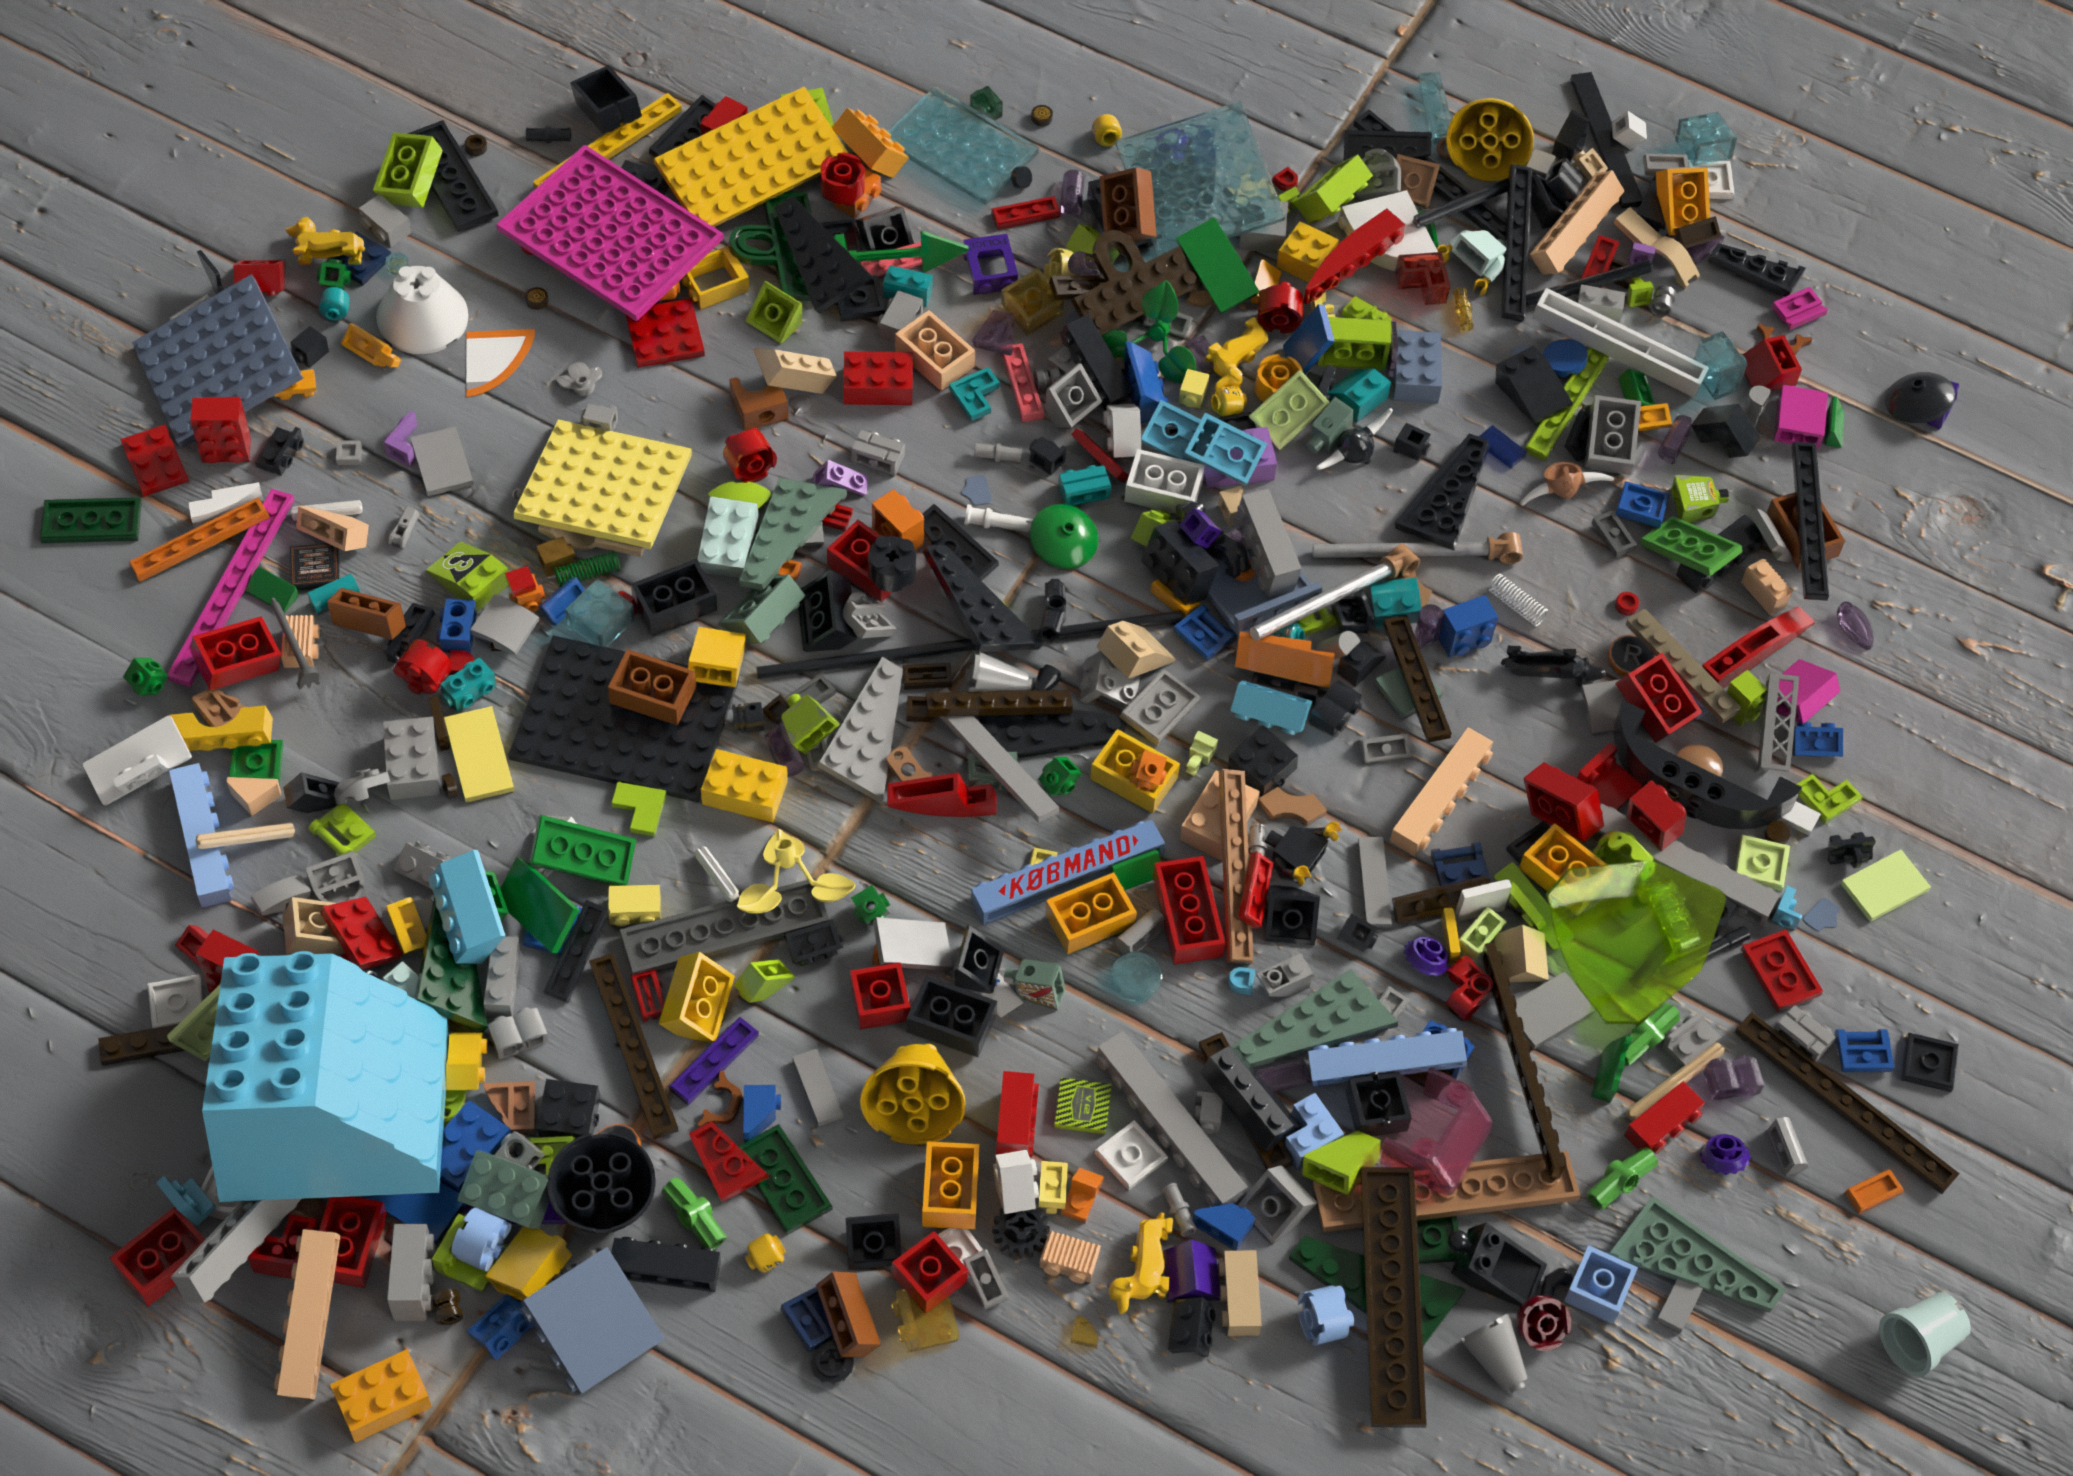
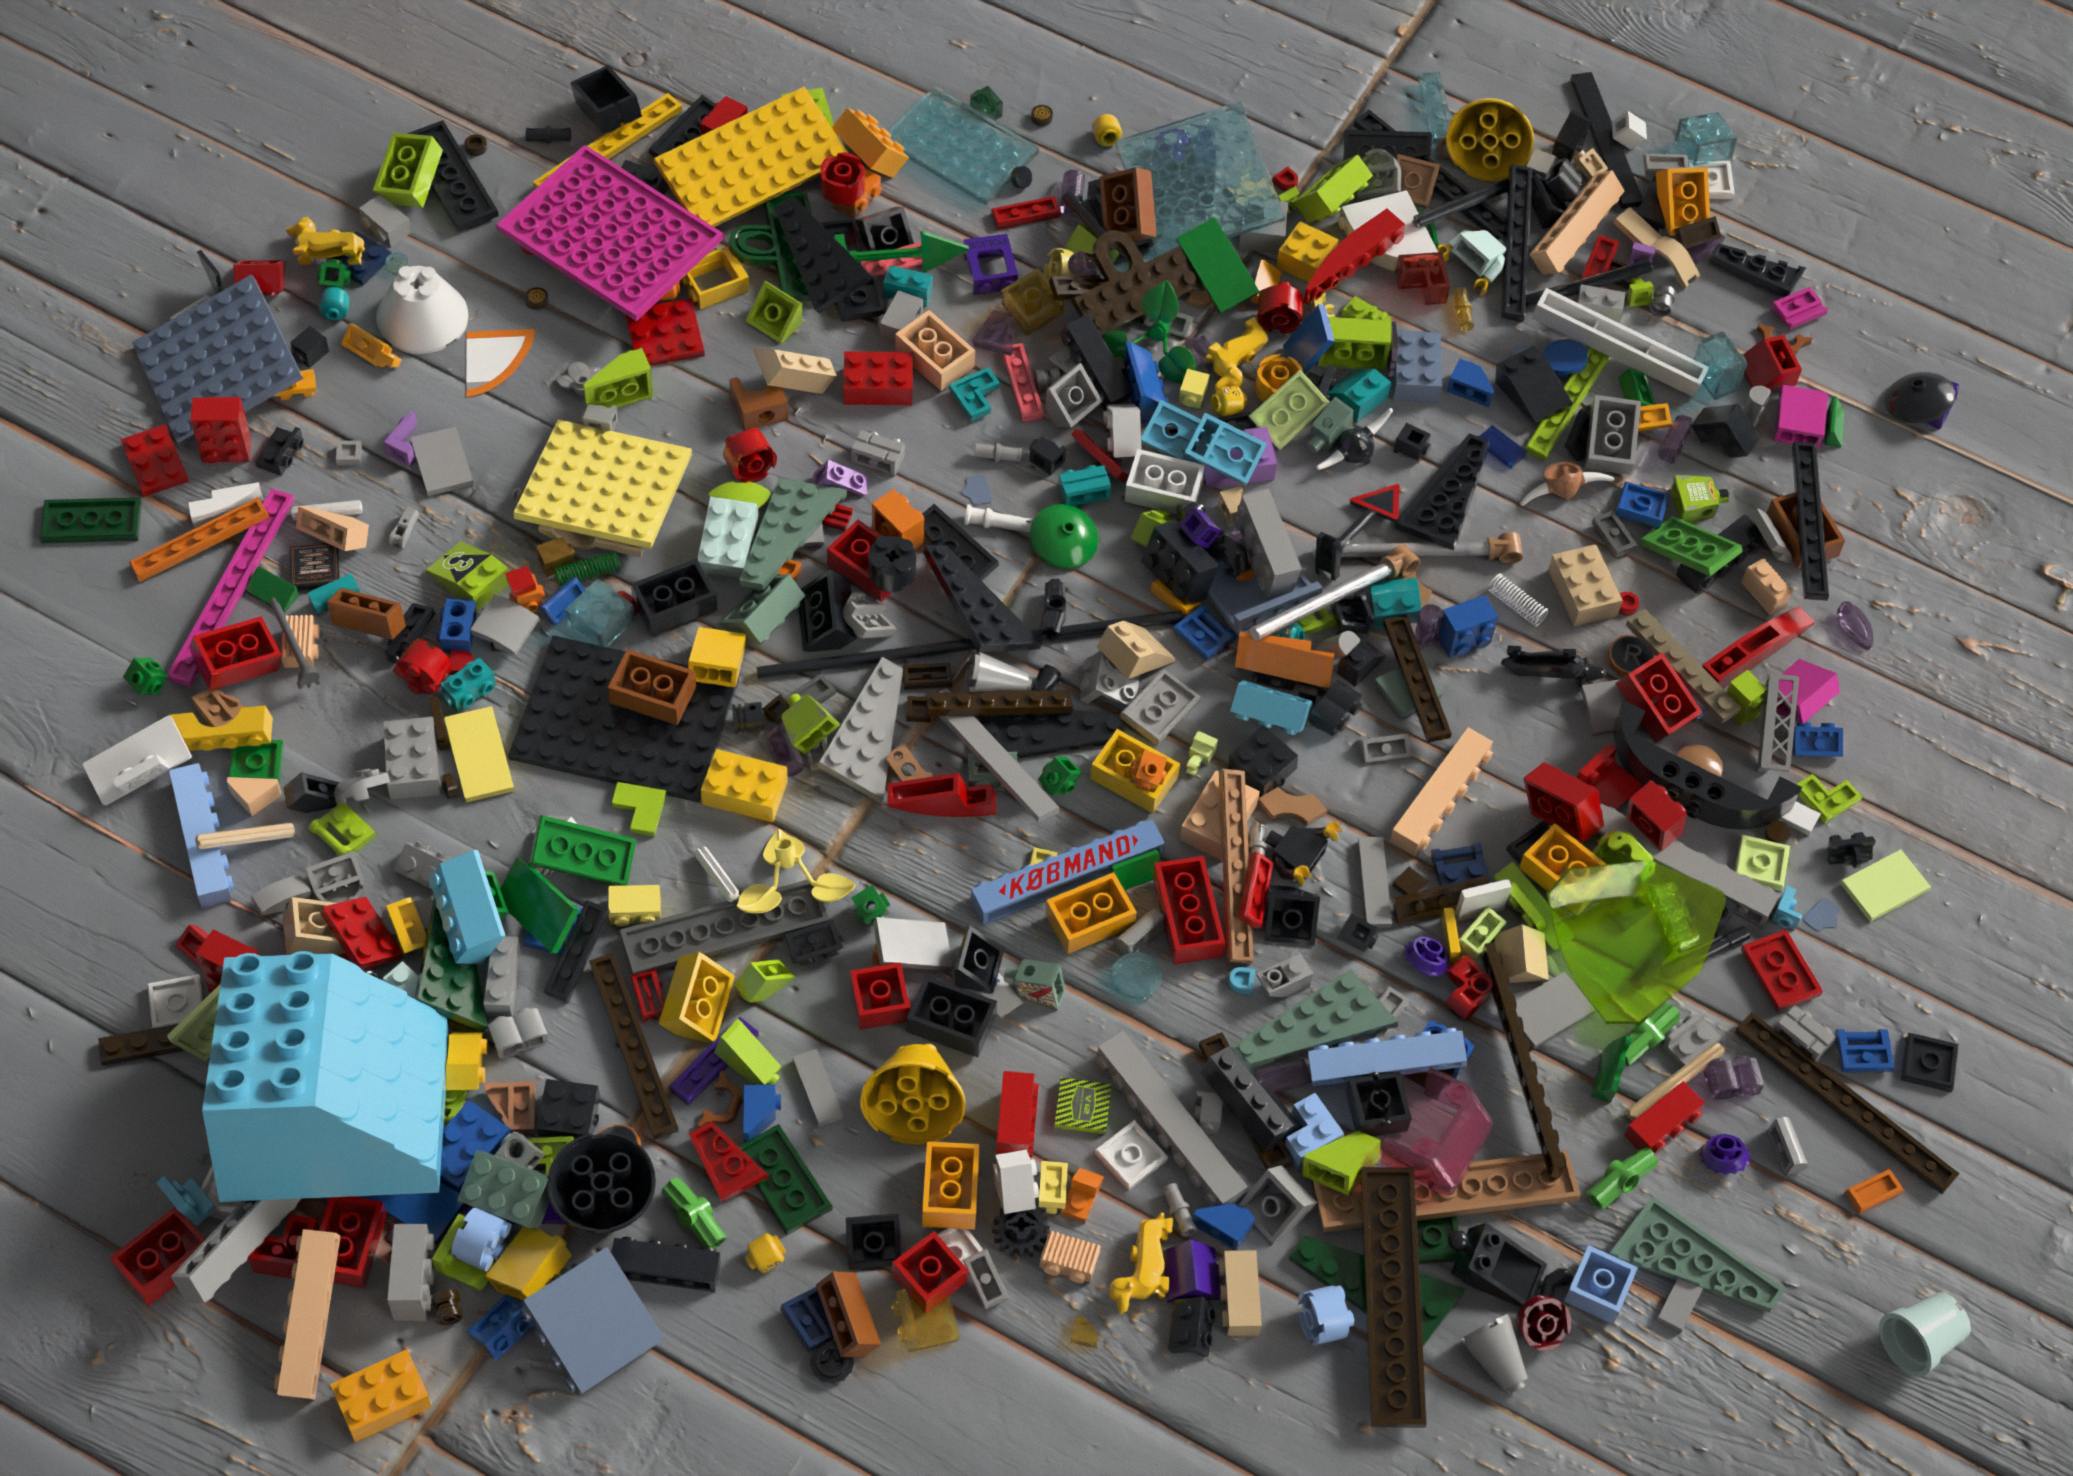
(621, 381): none -> lime slope
(747, 1055): none -> lime slope
(1077, 207): none -> black piece
(1376, 503): none -> black piece
(1410, 882): none -> dark brown tile
(1471, 383): none -> blue slope
(1585, 585): none -> tan brick

